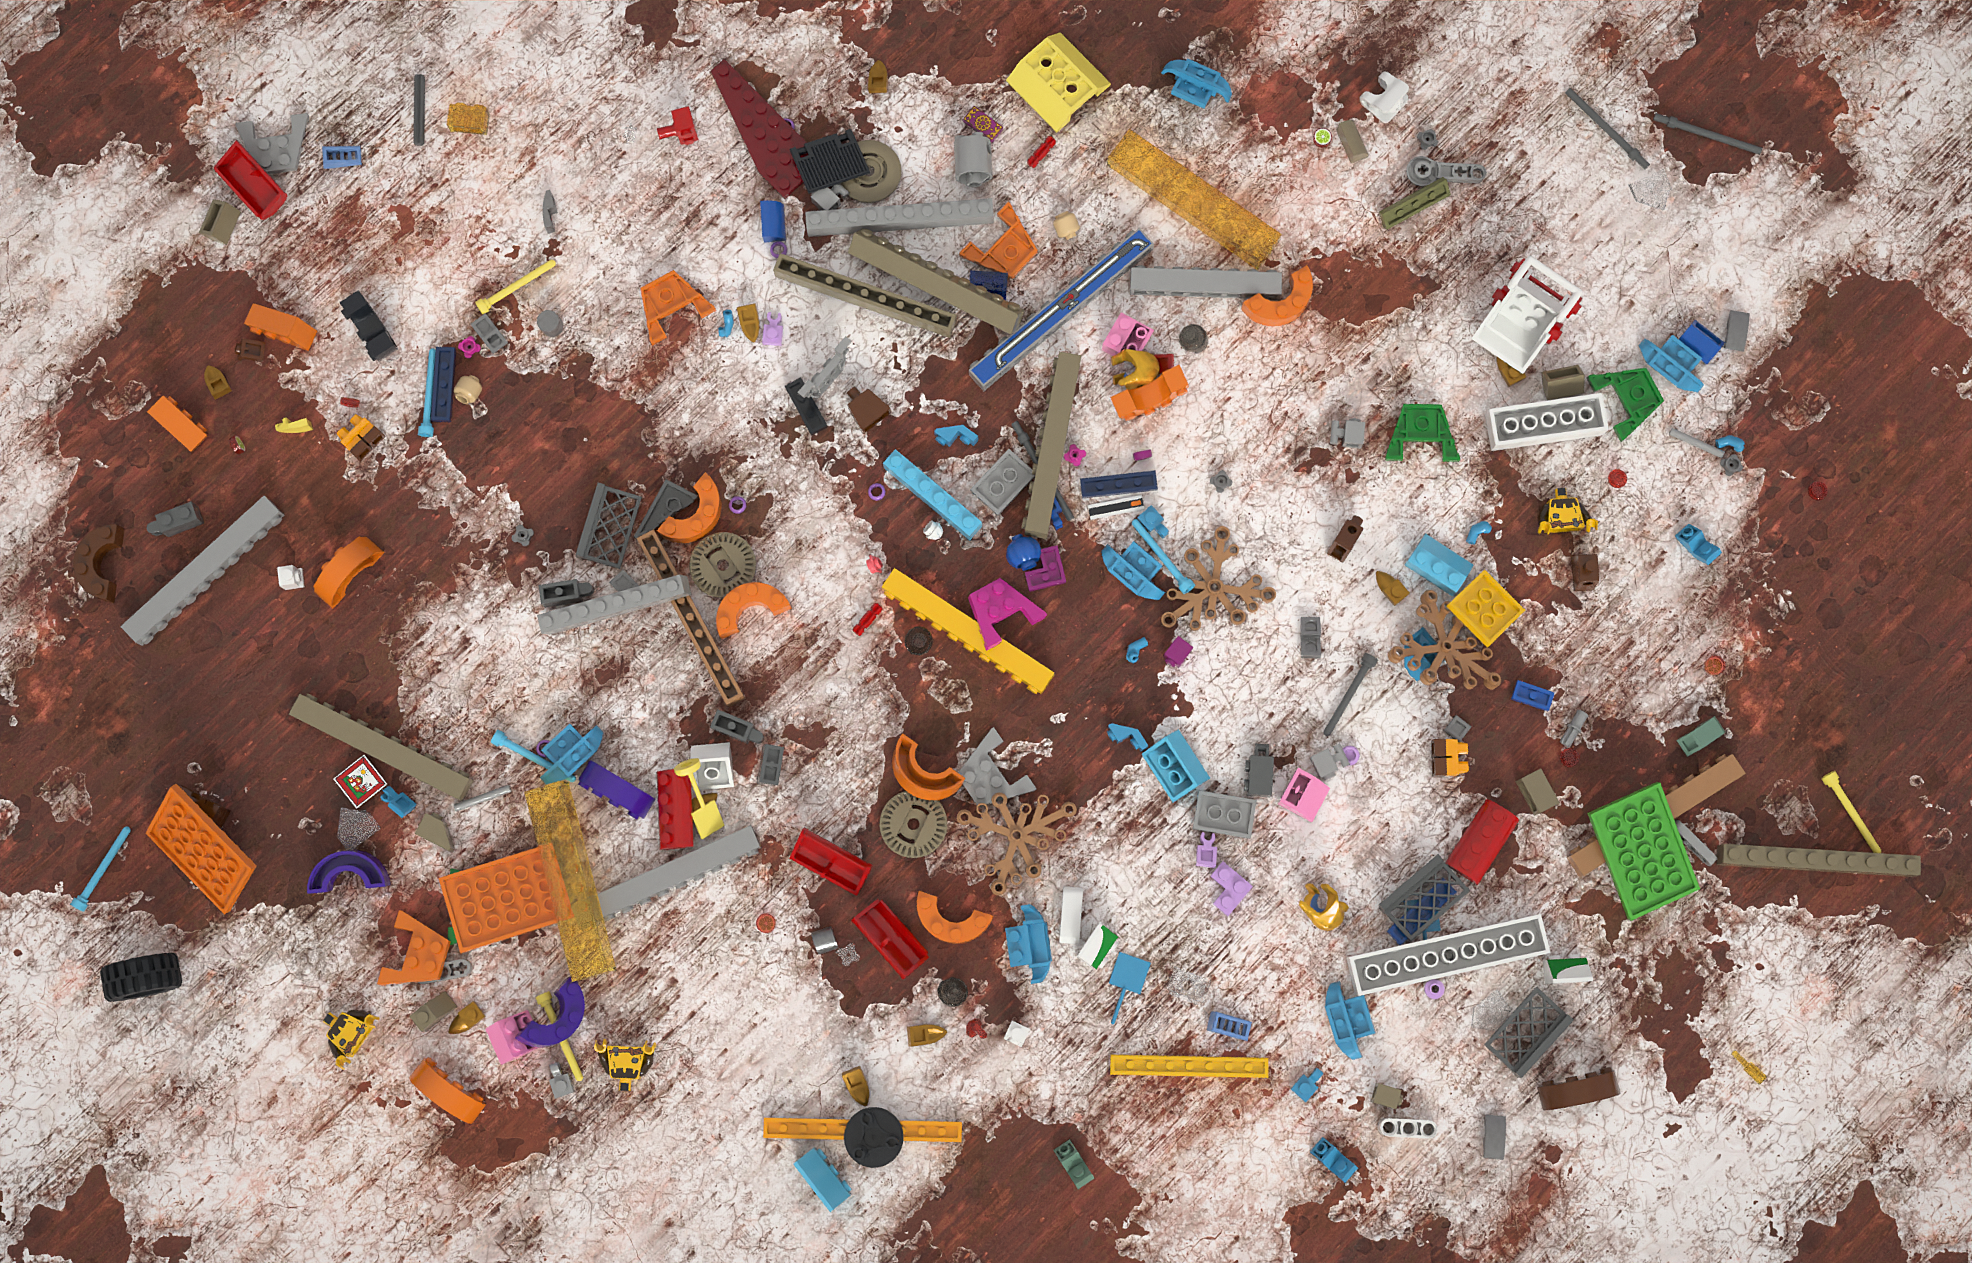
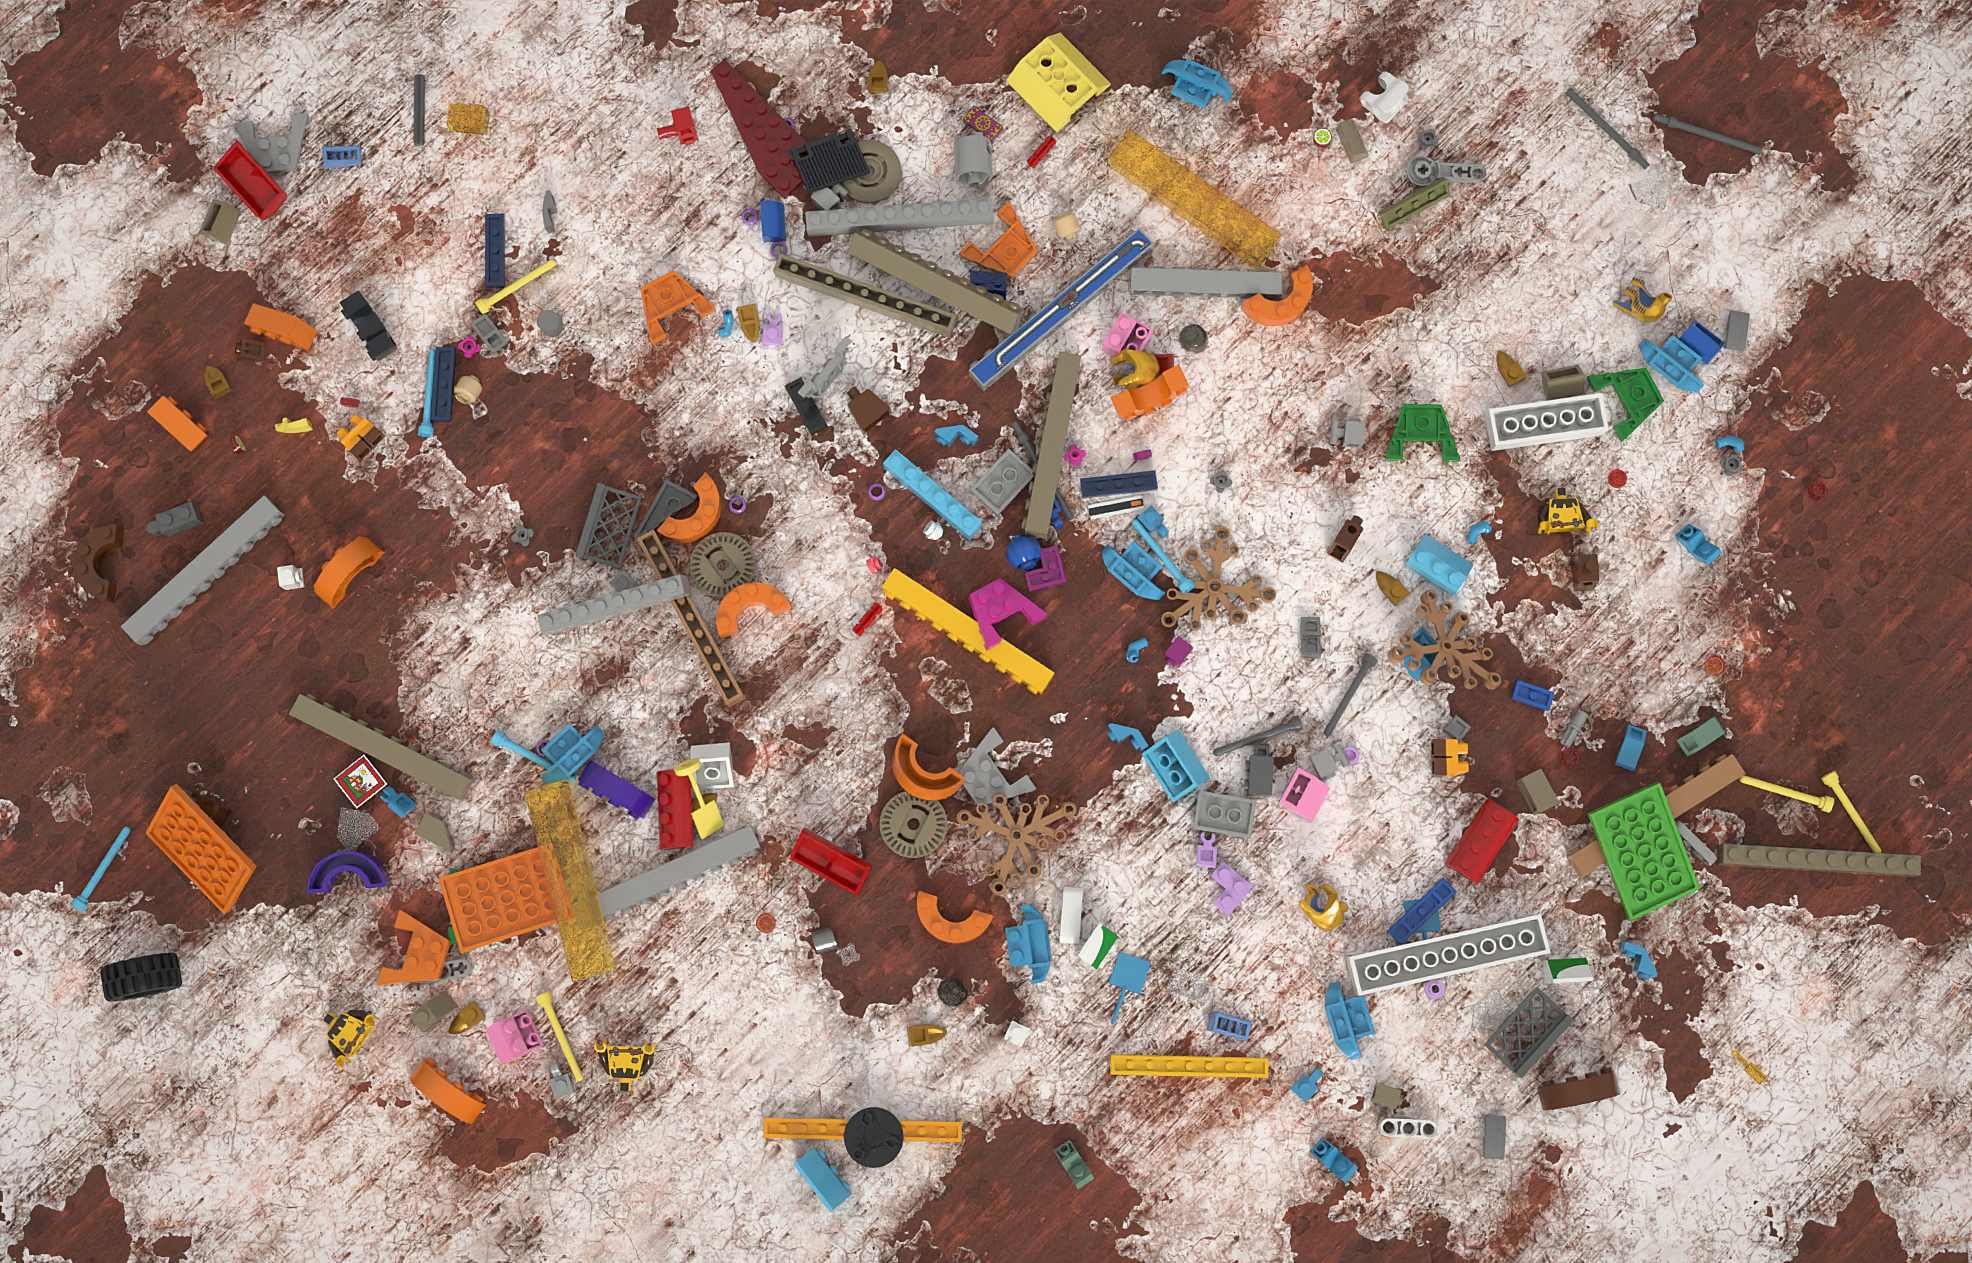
(481, 798): light grey bar -> none
(495, 250): none -> dark blue plate
(564, 592): dark grey brick -> none
(569, 1018): dark purple brick -> none
(736, 728): dark grey brick -> none
(750, 223): none -> medium lavender piece
(770, 765): dark grey hinge -> none
(857, 1085): pearl gold plate -> none
(891, 938): red container -> none
(918, 640): clear smoke hair -> none
(974, 1028): clear red plate -> none
(1293, 725): none -> dark grey piece
(1413, 884): dark grey fence -> none
(1485, 608): yellow plate -> none
(1526, 315): white piece -> none
(1631, 747): none -> dark azure slope
(1643, 964): none -> dark azure slope
(1644, 305): none -> pearl gold piece
(1697, 443): light grey bar -> none
(1825, 803): none -> light yellow piece

